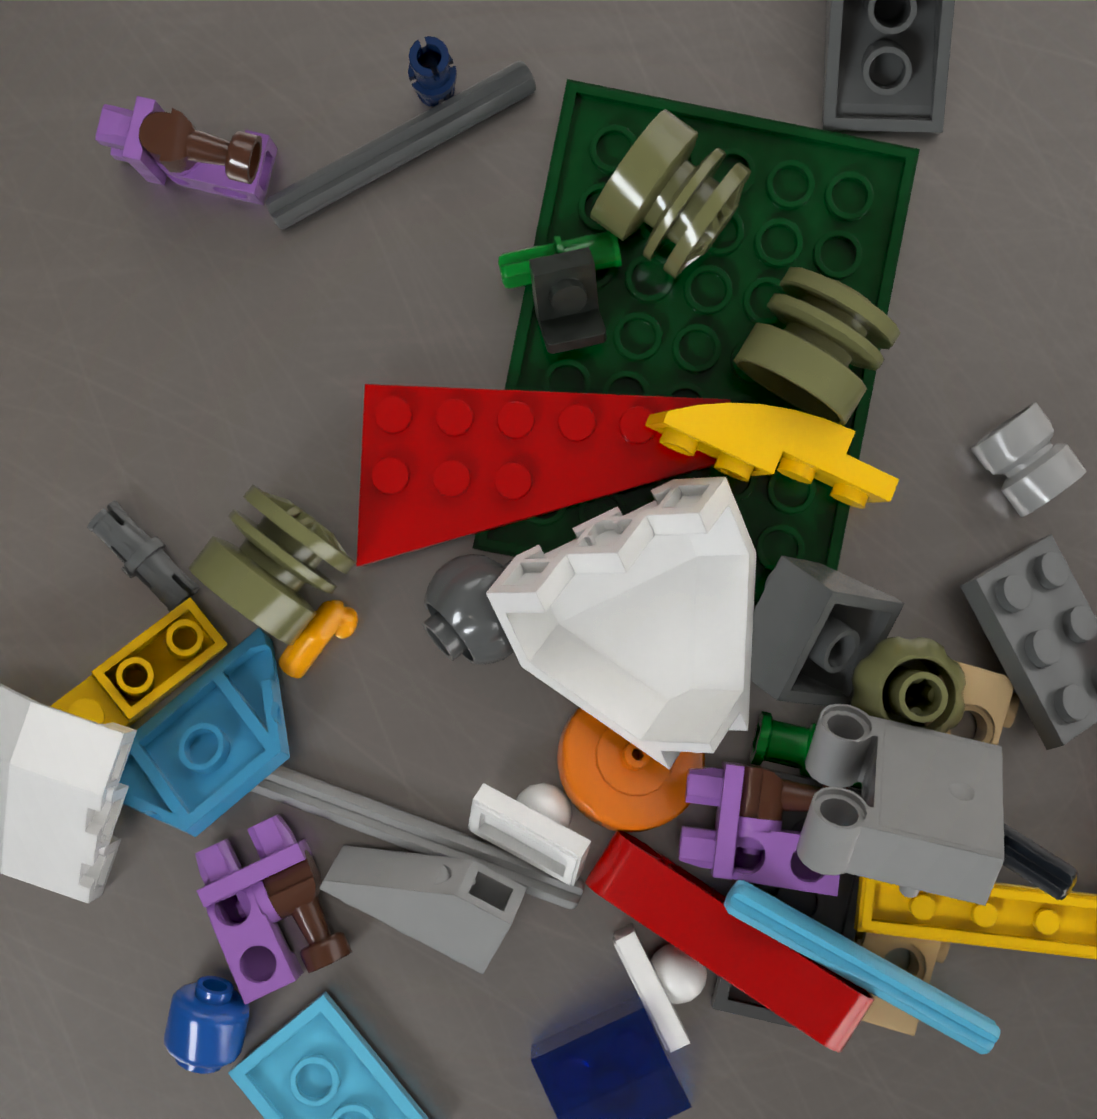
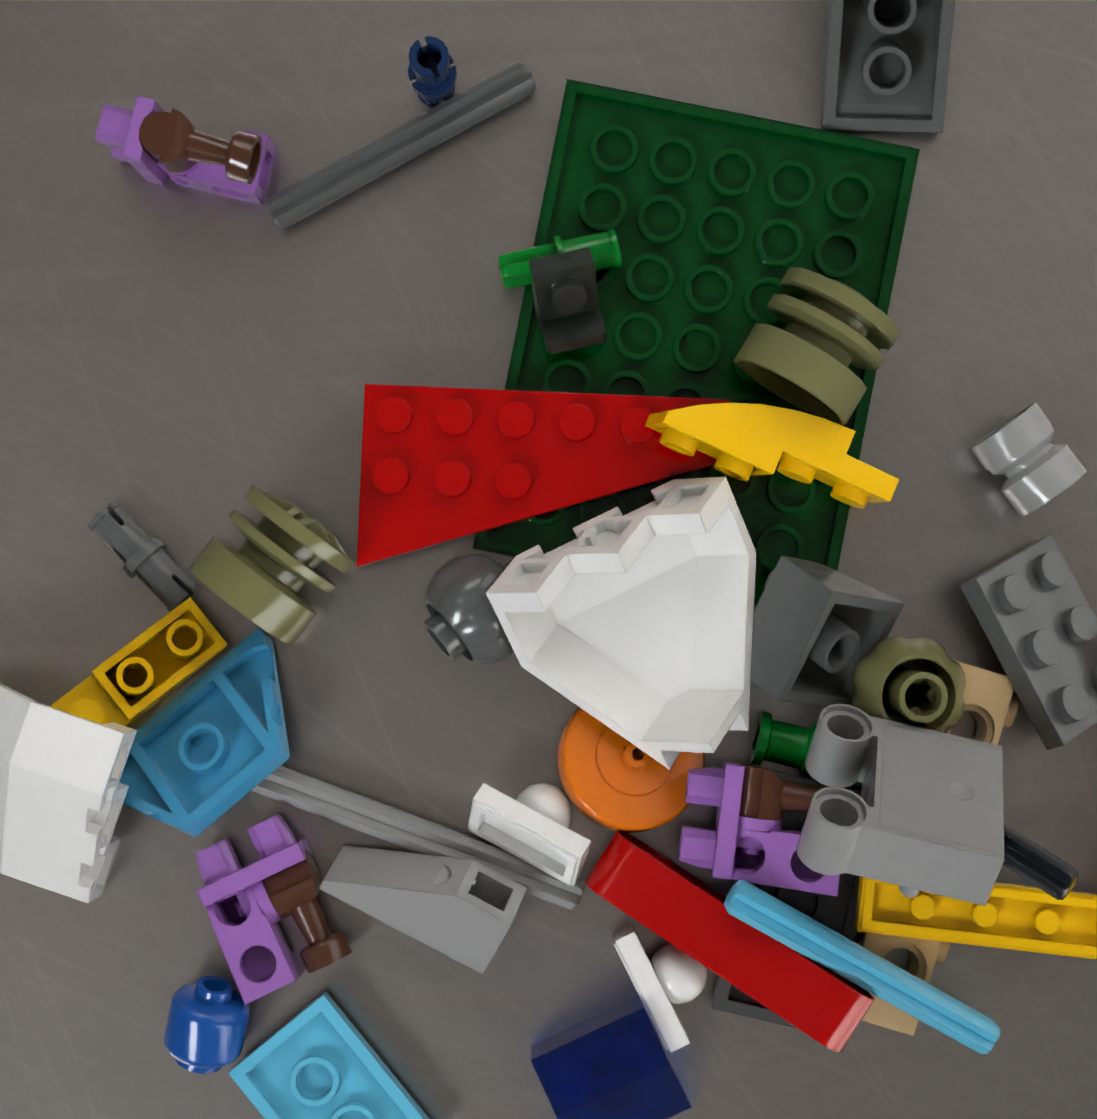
(330, 620): light orange arm -> none
(670, 193): olive wheel -> none

